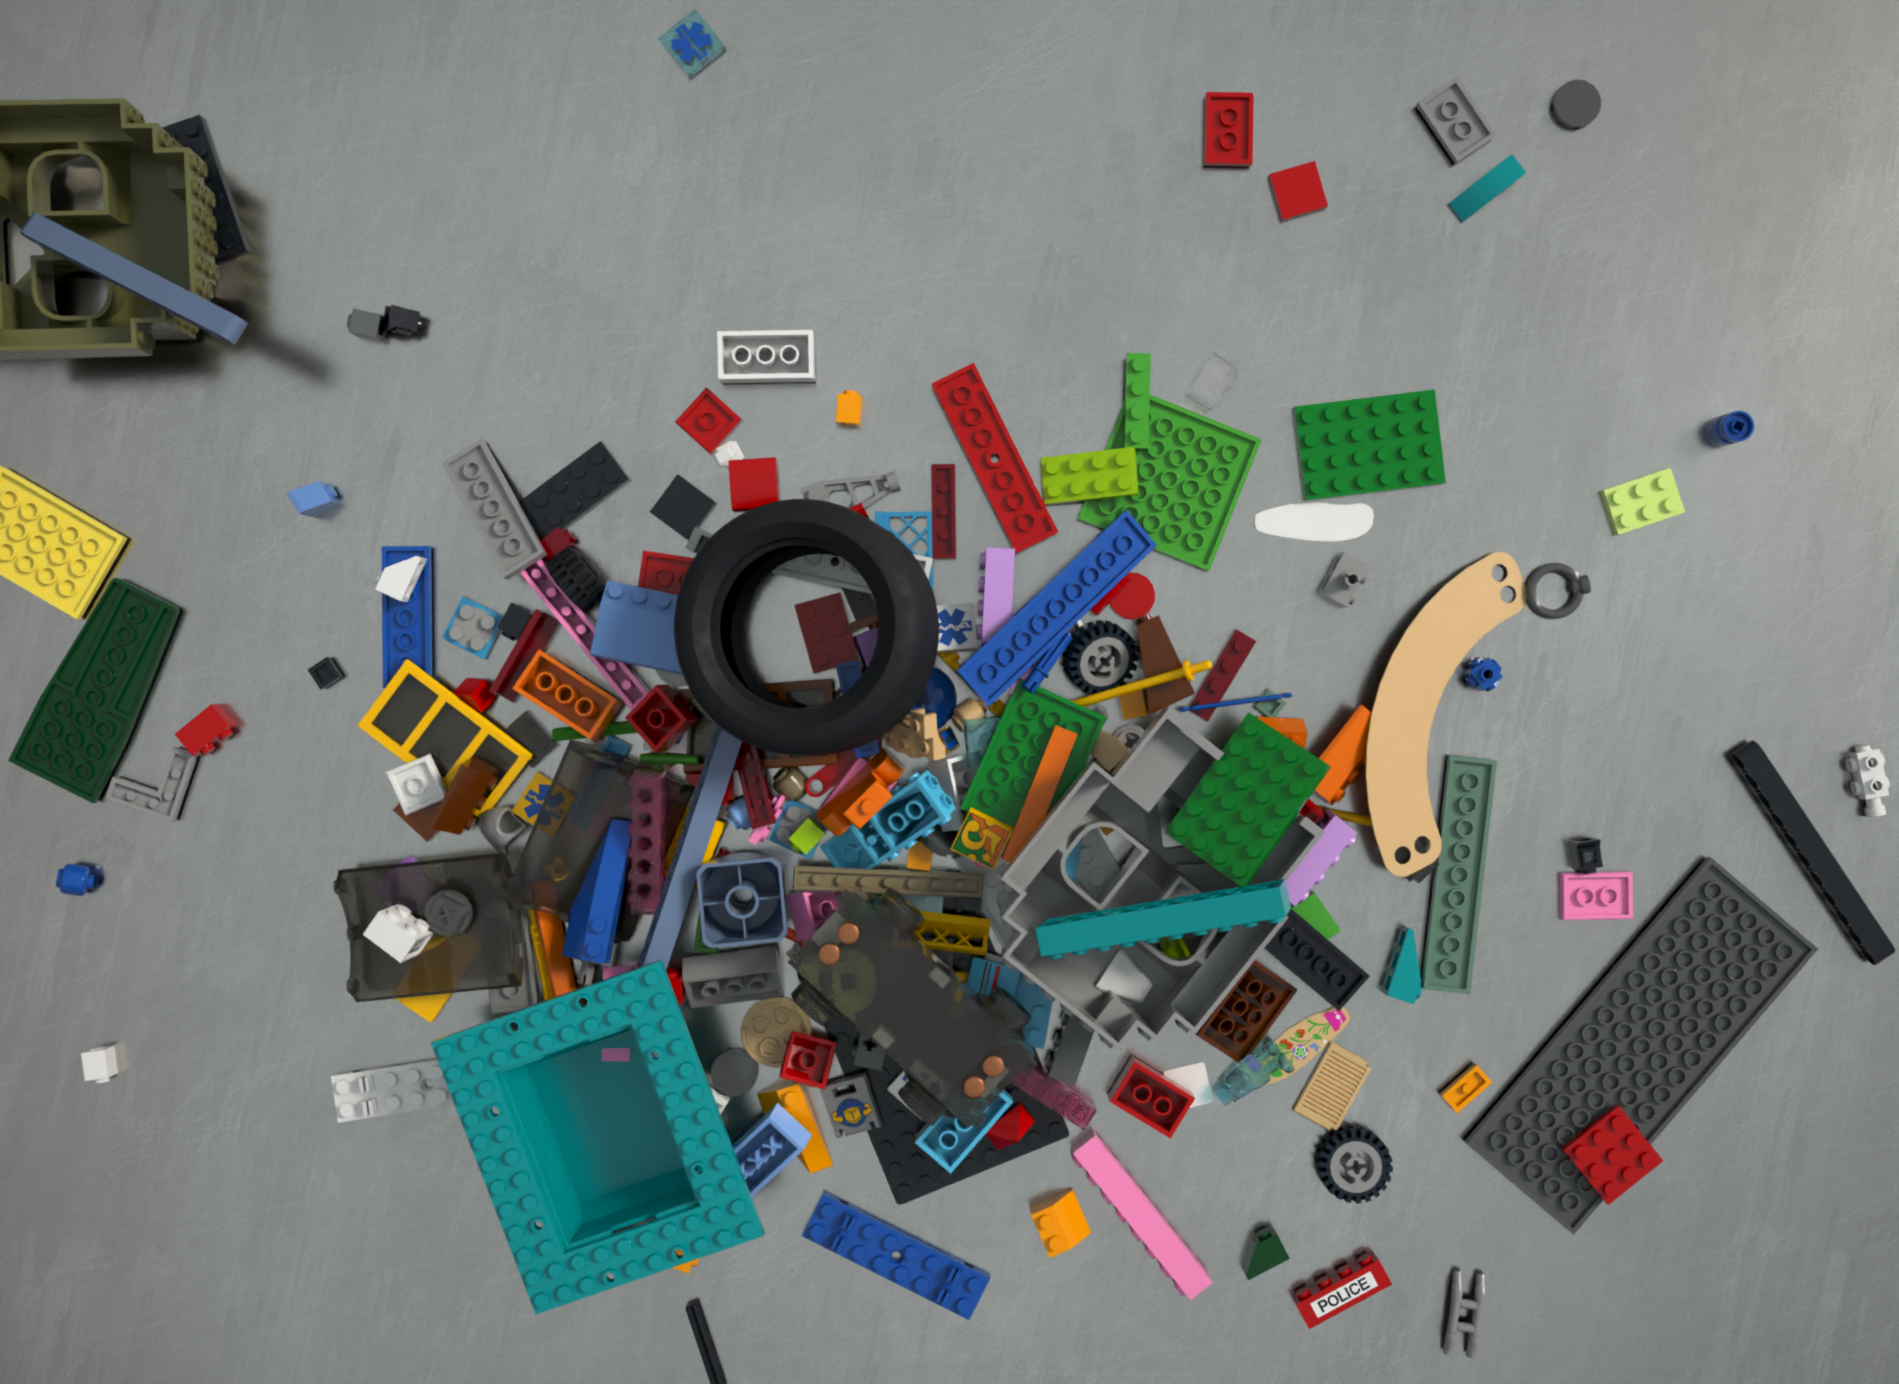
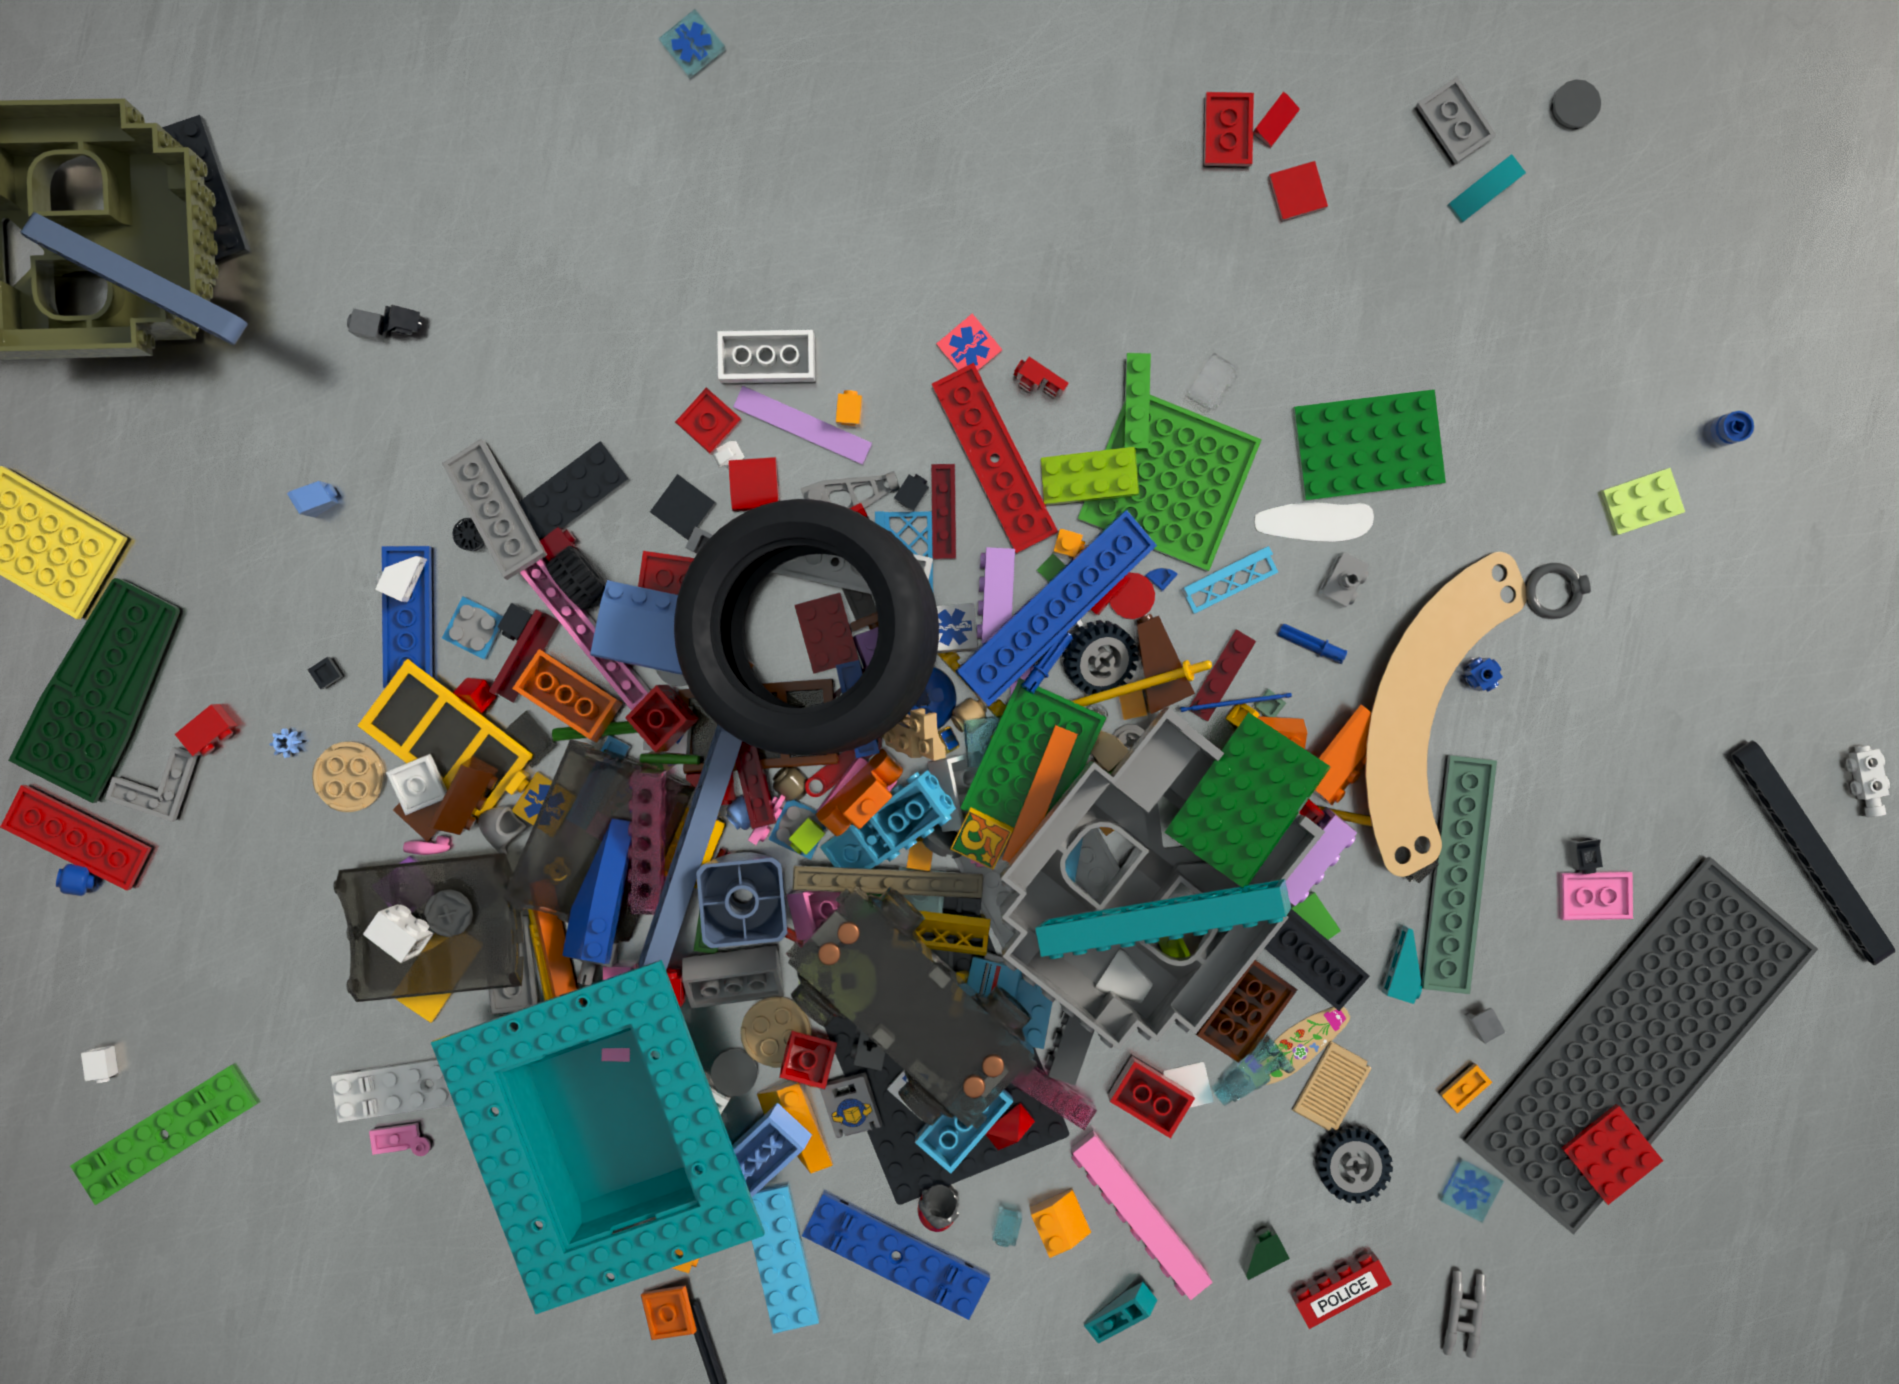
(75, 837): none -> red plate
(144, 1148): none -> bright green piece
(292, 742): none -> light blue gear
(348, 776): none -> tan tile
(399, 1139): none -> bright pink hinge
(427, 848): none -> bright pink arm
(467, 536): none -> black wheel
(518, 783): none -> yellow plate
(668, 1312): none -> orange tile
(783, 1262): none -> medium azure plate
(802, 425): none -> lavender tile
(912, 492): none -> black brick
(938, 1208): none -> dark grey hair
(969, 344): none -> tile
(1006, 1227): none -> clear light blue brick
(1033, 375): none -> red plate
(1050, 567): none -> bright green tile
(1068, 543): none -> light orange brick
(1122, 1313): none -> teal slope
(1161, 577): none -> blue tile
(1231, 569): none -> medium azure fence
(1239, 712): none -> yellow plate
(1276, 119): none -> red slope
(1312, 643): none -> blue axle
(1471, 1190): none -> clear light blue tile
(1486, 1025): none -> flat silver panel

